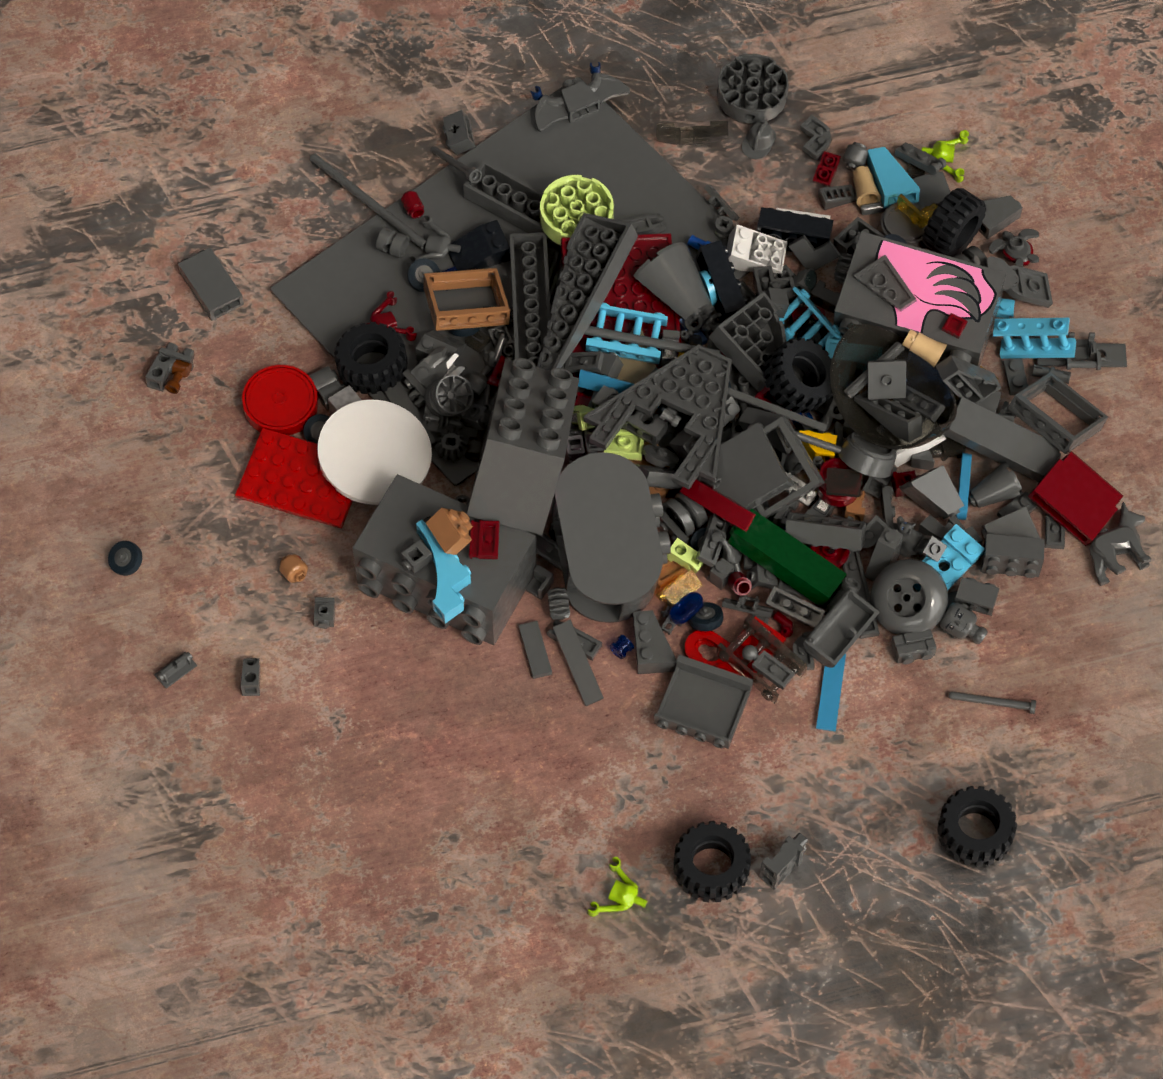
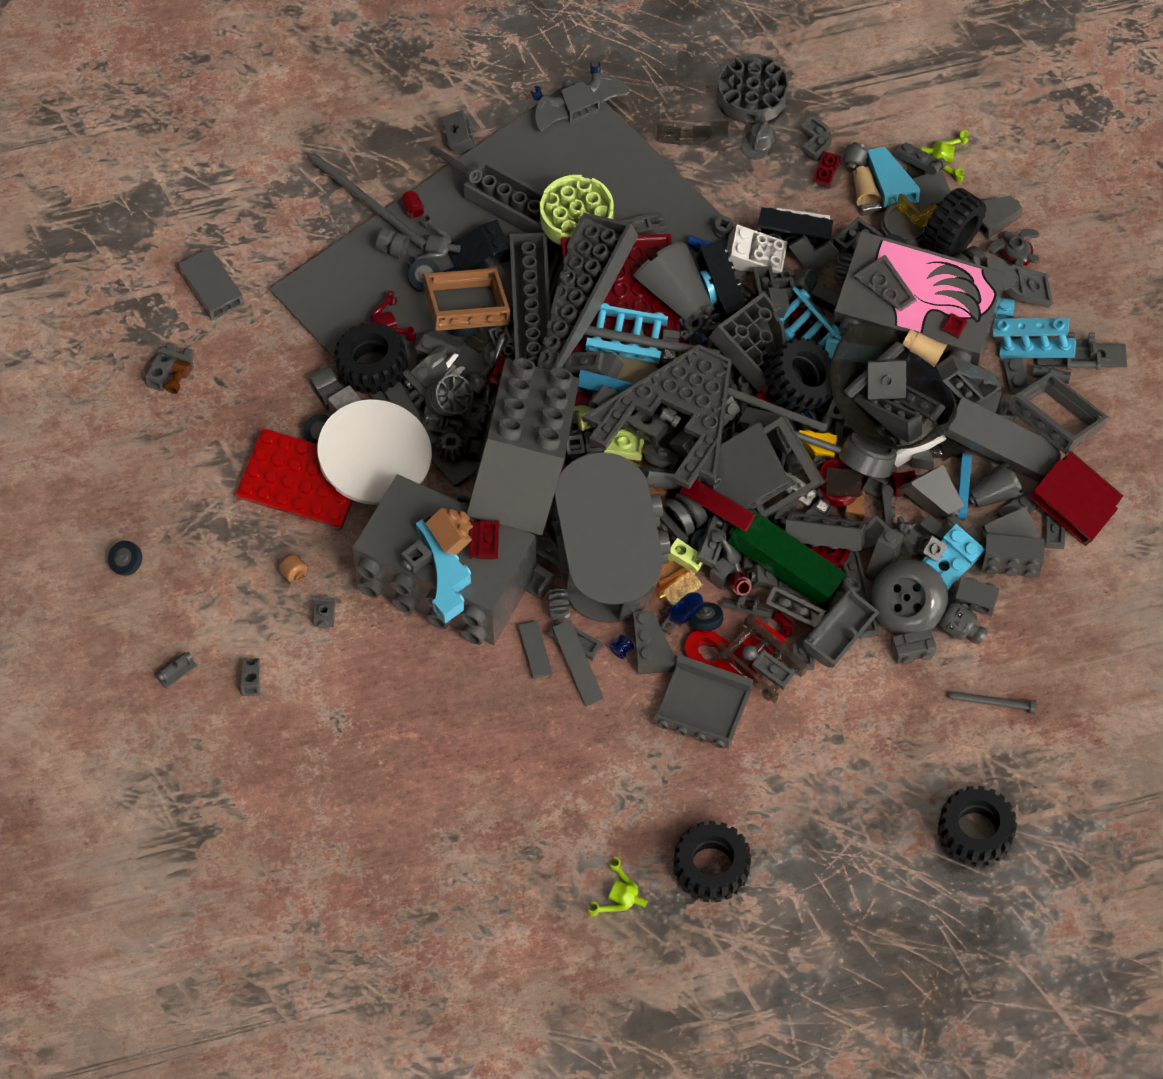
(280, 399): red brick -> none
(717, 201): dark grey piece -> none
(778, 868): dark grey hips -> none
(824, 193): dark grey slope -> none
(830, 696): dark azure piece -> none
(1118, 541): dark grey animal -> none

